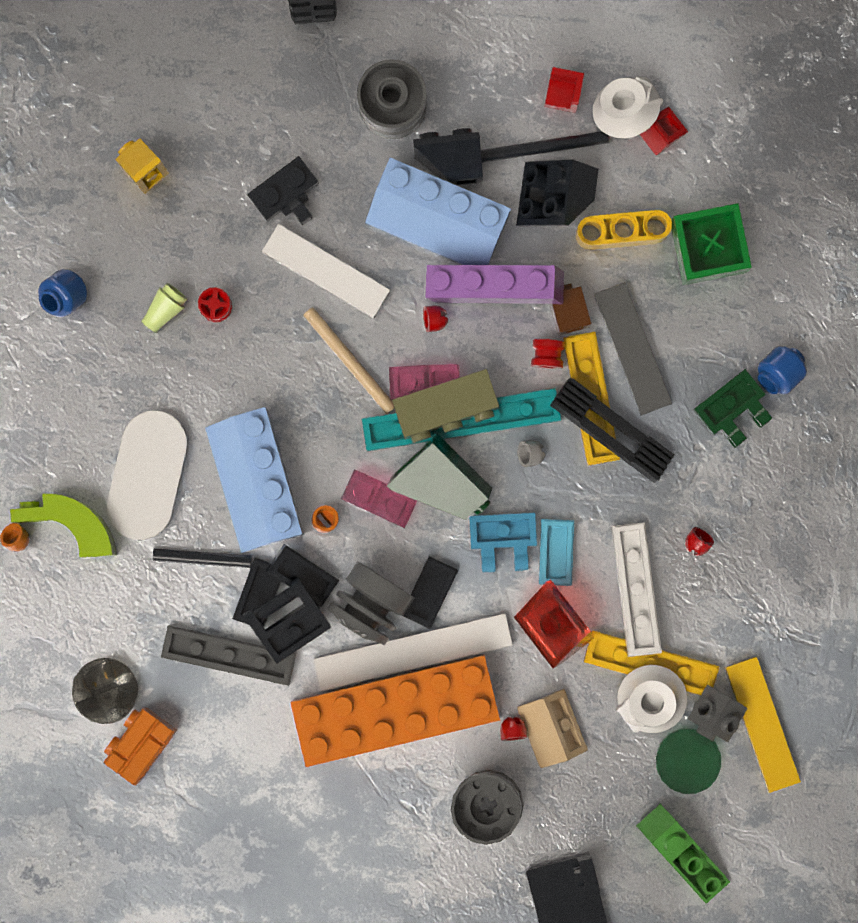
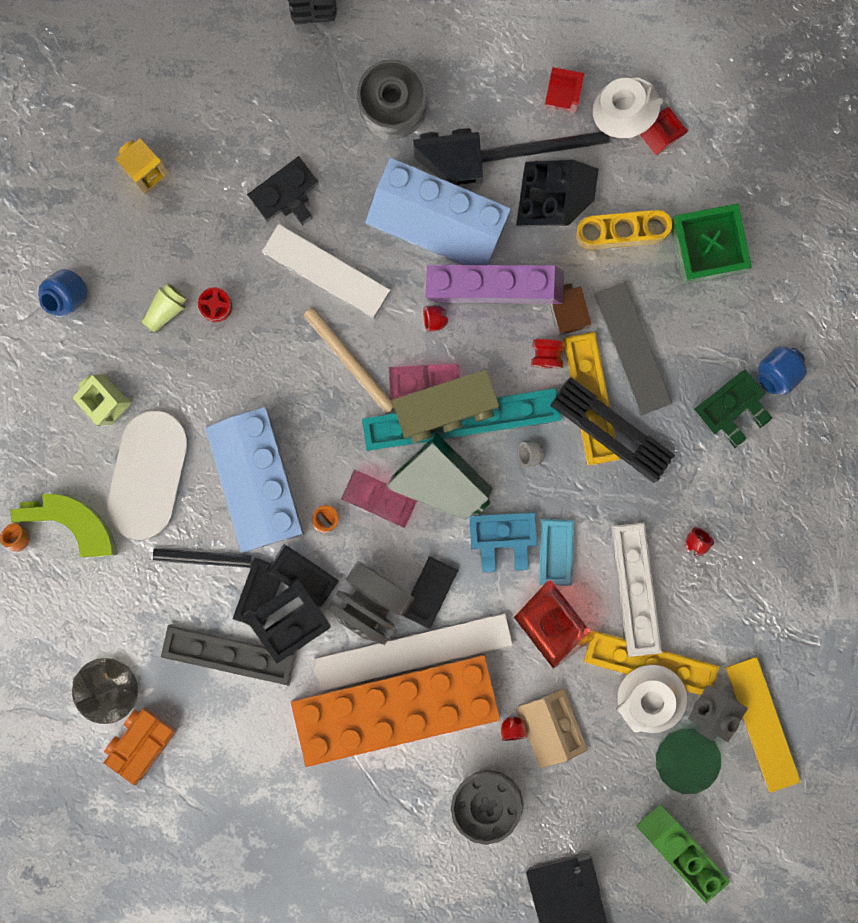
(90, 399): none -> yellowish green brick

